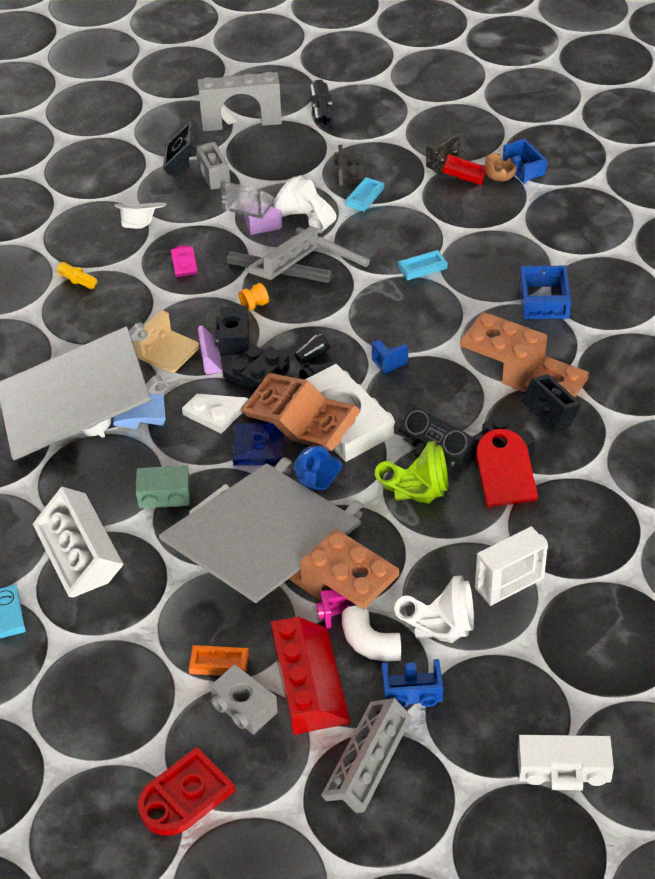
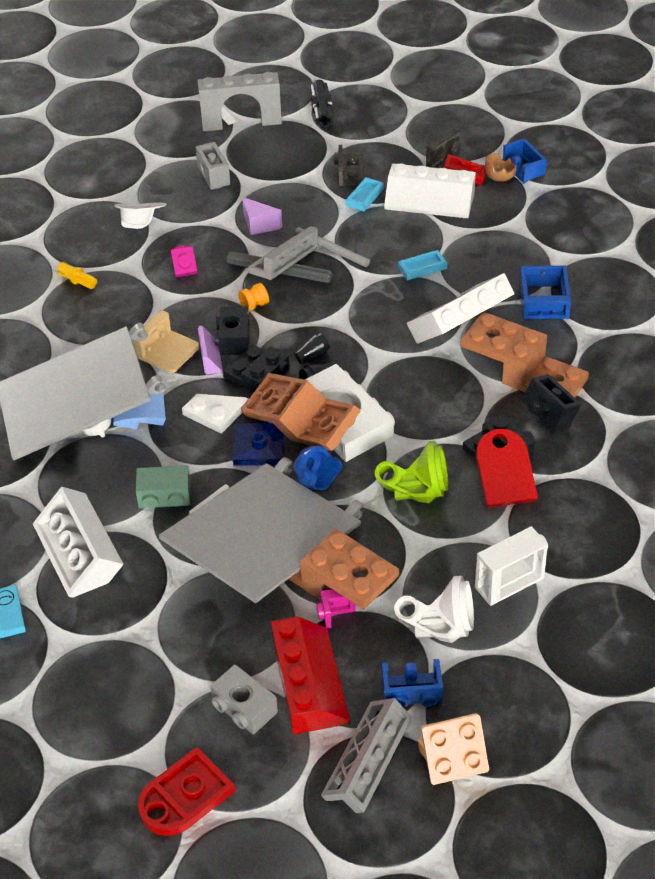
(180, 149): black plate -> none
(217, 660): orange plate -> none
(245, 200): clear slope -> none
(301, 197): white piece -> none
(366, 640): white cylinder -> none
(390, 358): blue panel -> none
(423, 427): black piece -> none
(430, 190): none -> white slope
(454, 748): none -> light nougat bracket
(460, 309): none -> white arch
(565, 760): white piece -> none

